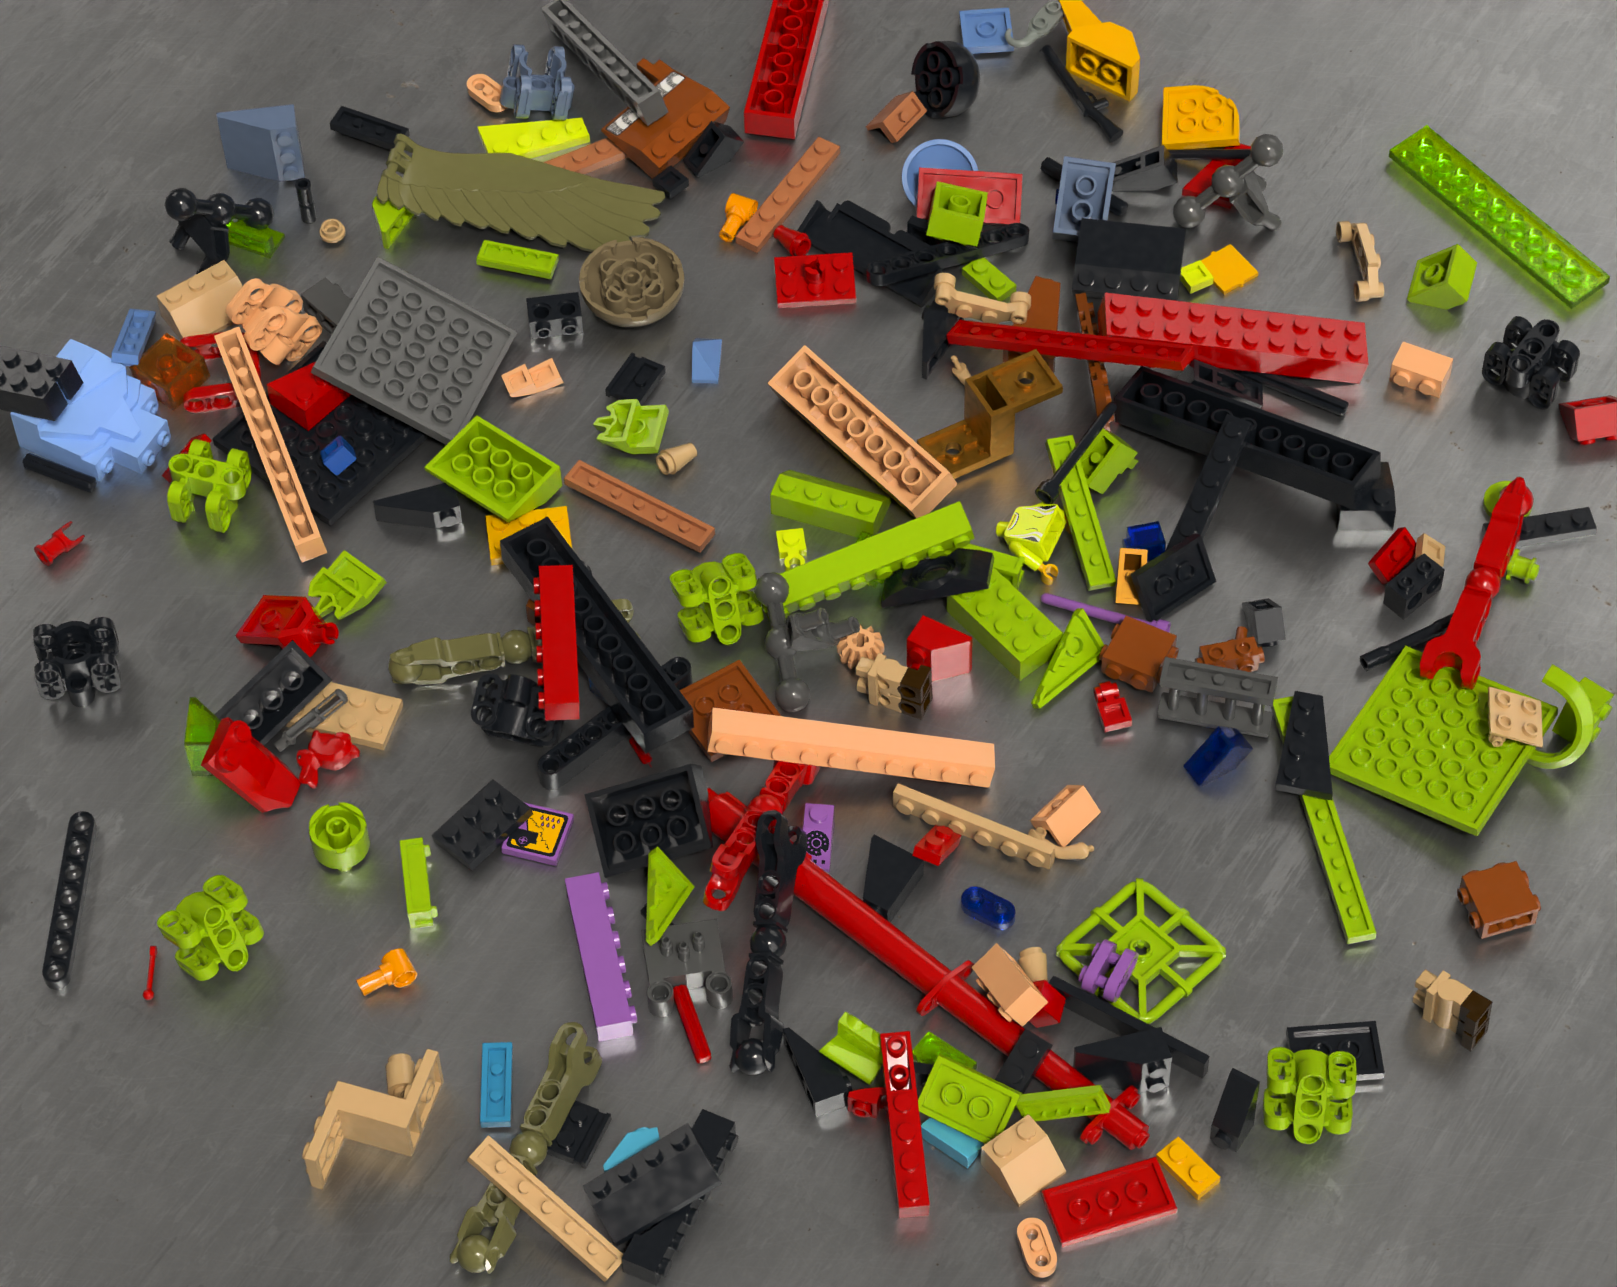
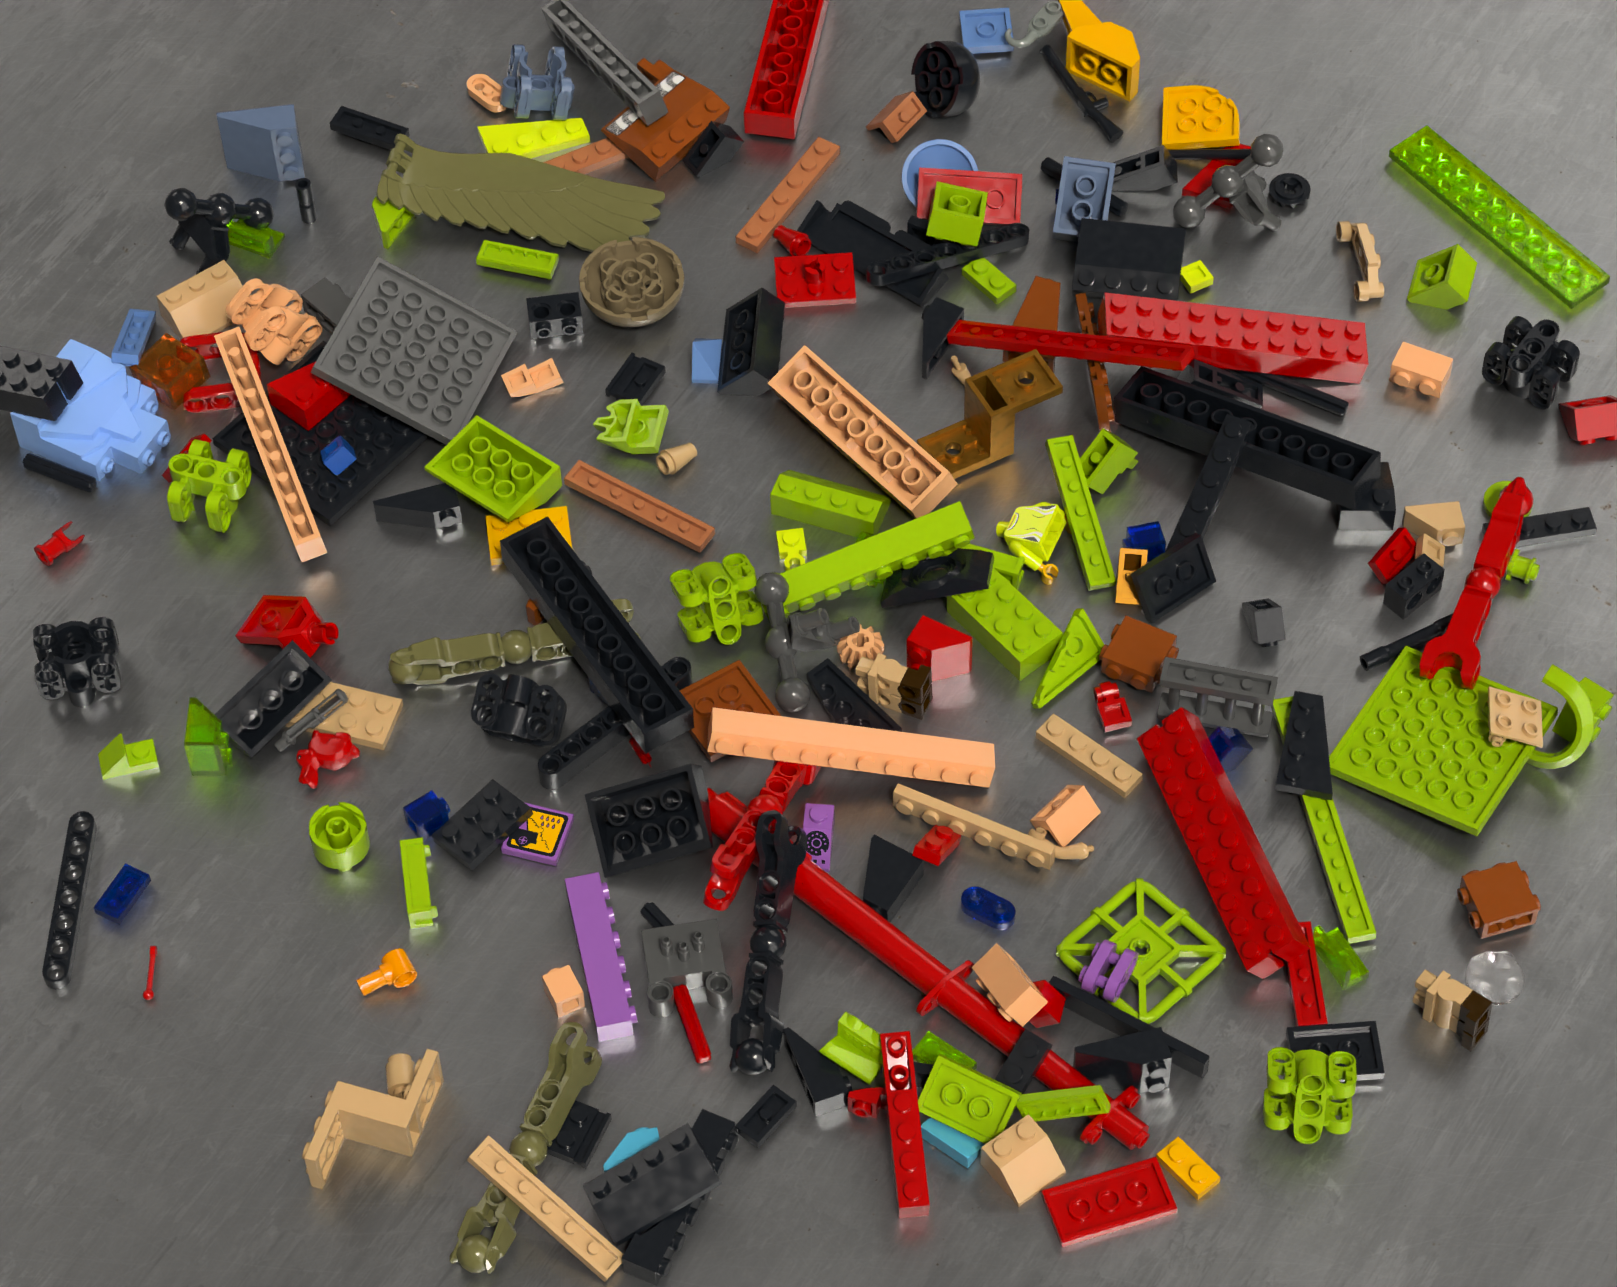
(122, 894): none -> clear blue plate
(124, 759): none -> lime slope
(211, 930): lime piece -> none
(249, 767): red slope -> none
(332, 231): tan plate -> none
(345, 586): lime plate -> none
(426, 814): none -> clear blue brick
(496, 1085): dark azure plate -> none
(559, 644): red brick -> none
(563, 990): none -> light nougat brick
(665, 894): lime wing -> none
(670, 182): black plate -> none
(737, 211): light orange pin -> none
(751, 344): none -> black slope
(765, 1116): none -> black plate
(845, 700): none -> black wing
(979, 307): tan plate -> none
(1034, 963): tan cone -> none
(1038, 1249): light nougat plate -> none
(1049, 489): black piece -> none
(1089, 755): none -> tan plate
(1097, 612): medium lavender piece -> none
(1223, 843): none -> red piece
(1229, 269): yellow piece -> none
(1234, 654): dark orange brick -> none
(1235, 1111): black slope -> none
(1290, 182): none -> black gear
(1306, 984): none -> red plate
(1339, 957): none -> clear neon green panel
(1437, 520): none -> tan slope
(1495, 976): none -> clear dish

